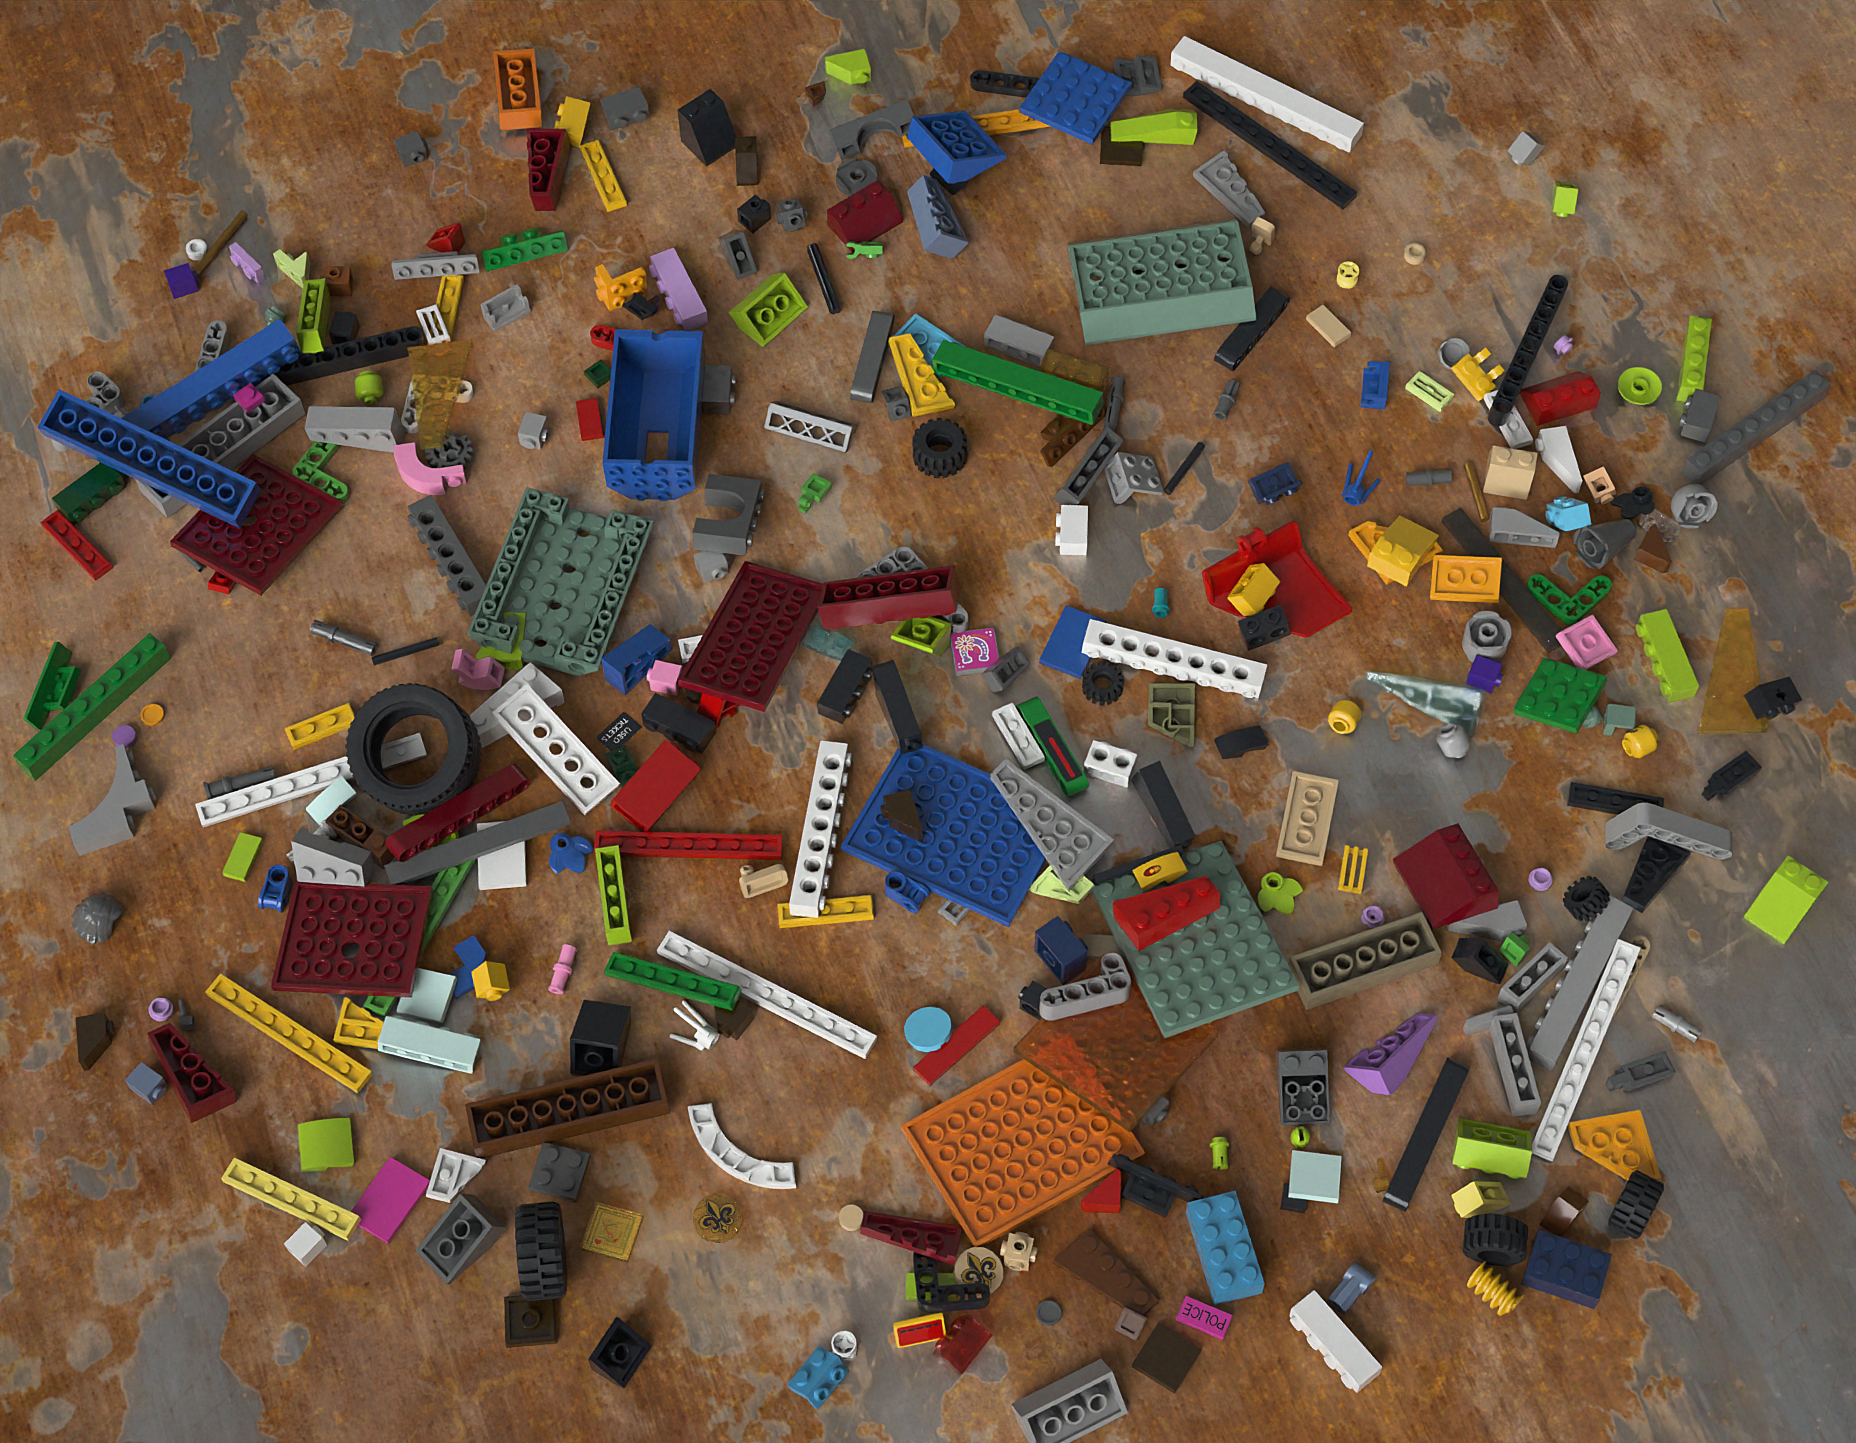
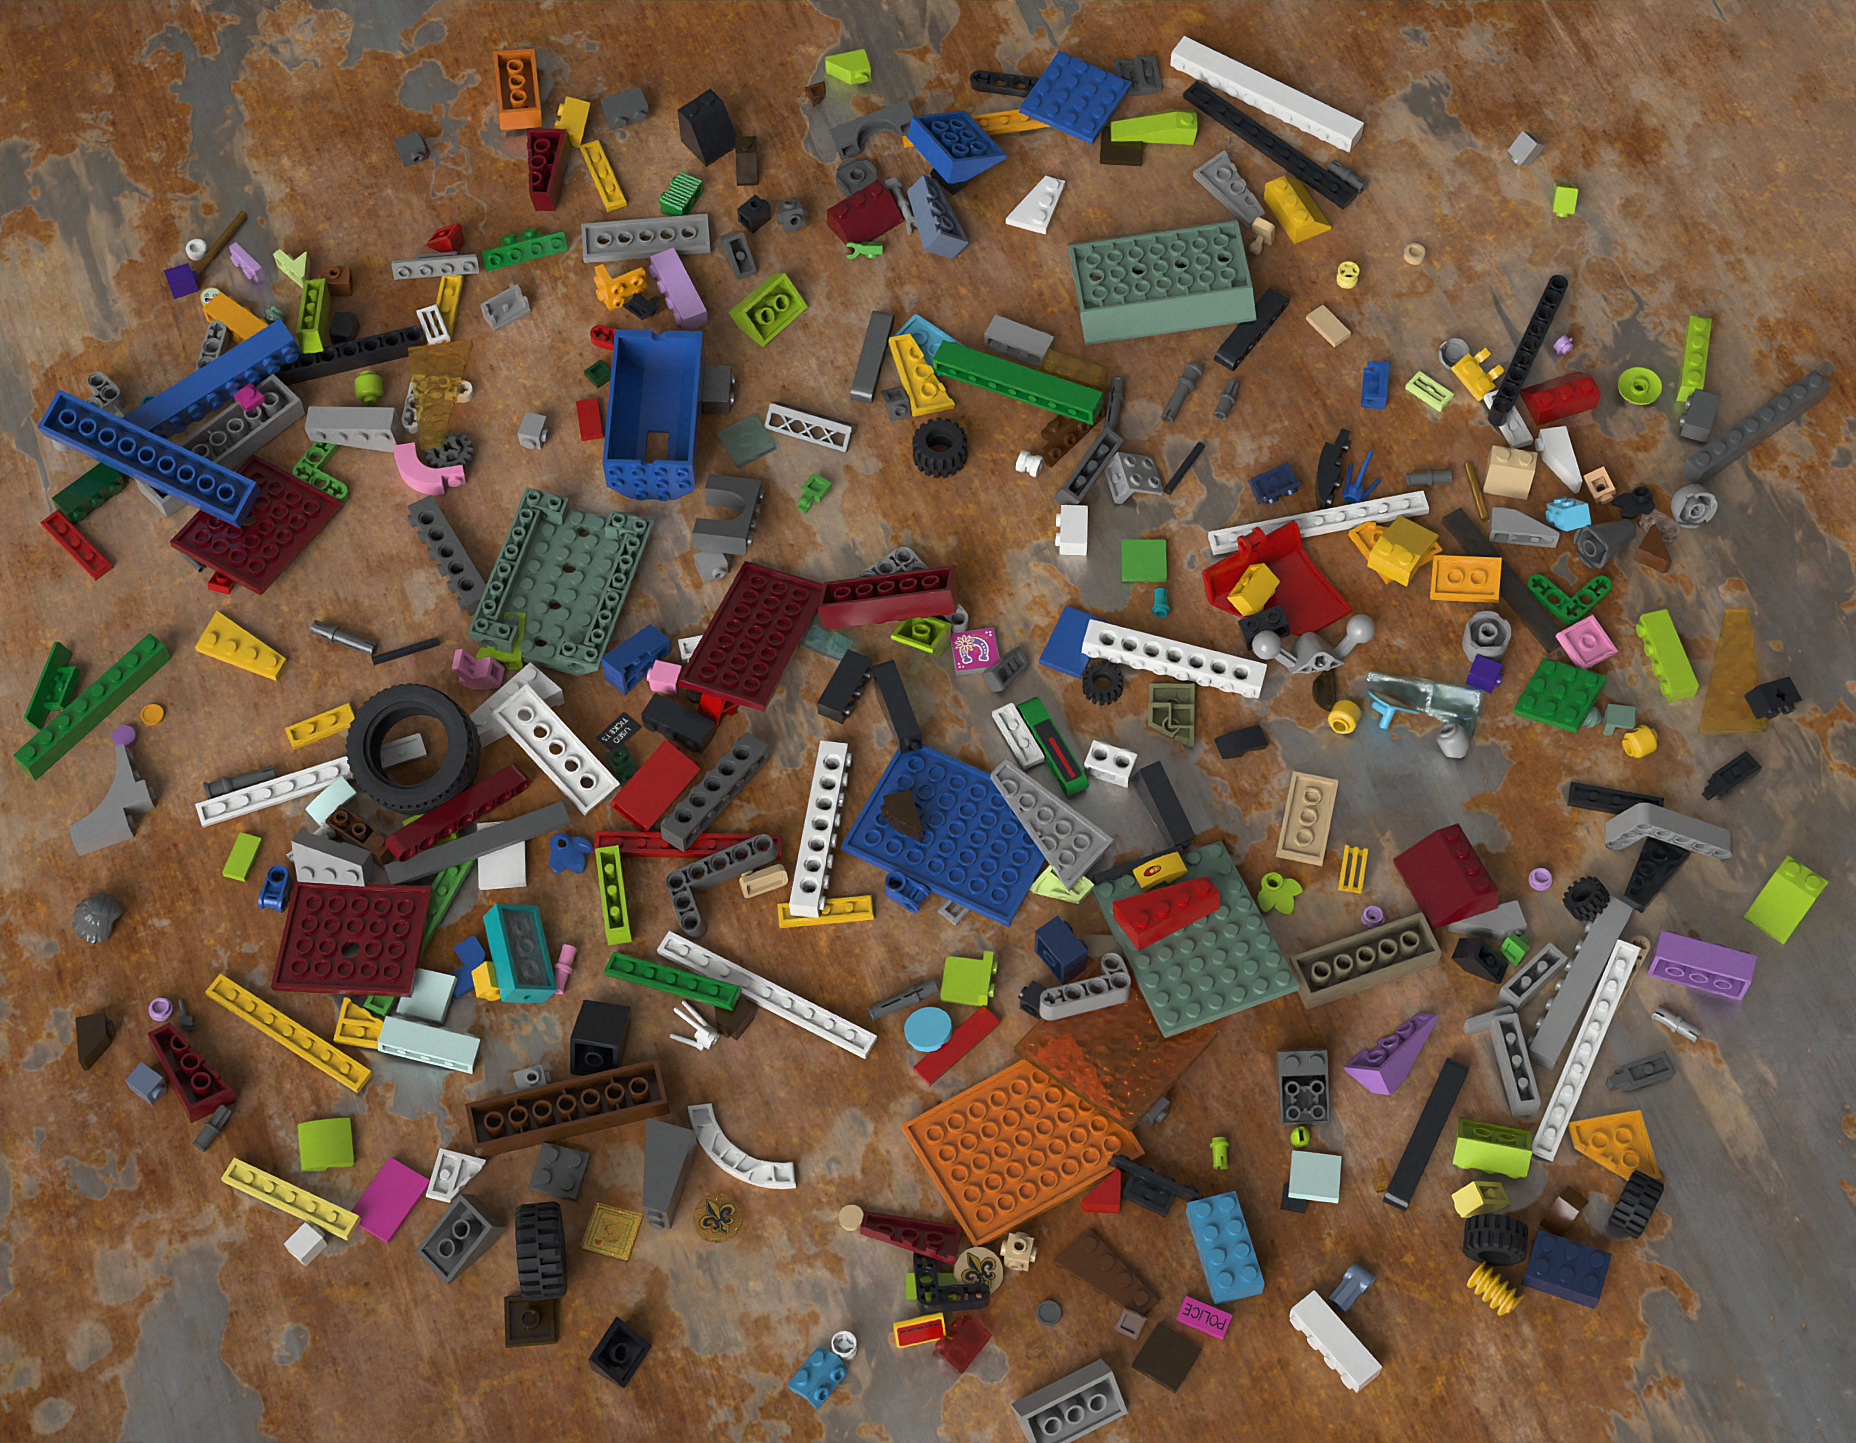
(208, 294): none -> light aqua tile
(212, 1128): none -> dark grey axle
(238, 647): none -> yellow wing
(239, 320): none -> light orange brick
(519, 953): none -> brick
(531, 1078): none -> light grey brick
(636, 229): none -> light grey plate
(667, 1165): none -> dark grey slope
(681, 195): none -> green brick
(713, 876): none -> dark grey beam
(728, 779): none -> dark grey brick
(746, 440): none -> clear light blue tile
(823, 278): black axle -> none
(893, 186): none -> light grey piece
(906, 998): none -> dark grey pin
(969, 980): none -> lime bracket
(1029, 463): none -> white wheel
(1038, 206): none -> white wing
(1143, 560): none -> bright green tile
(1185, 385): none -> dark grey pin
(1295, 209): none -> yellow slope
(1311, 651): none -> light grey piece
(1324, 690): none -> dark brown tile
(1328, 519): none -> white plate
(1329, 470): none -> black slope
(1347, 176): none -> dark grey pin
(1387, 705): none -> medium azure shield
(1701, 965): none -> medium lavender brick

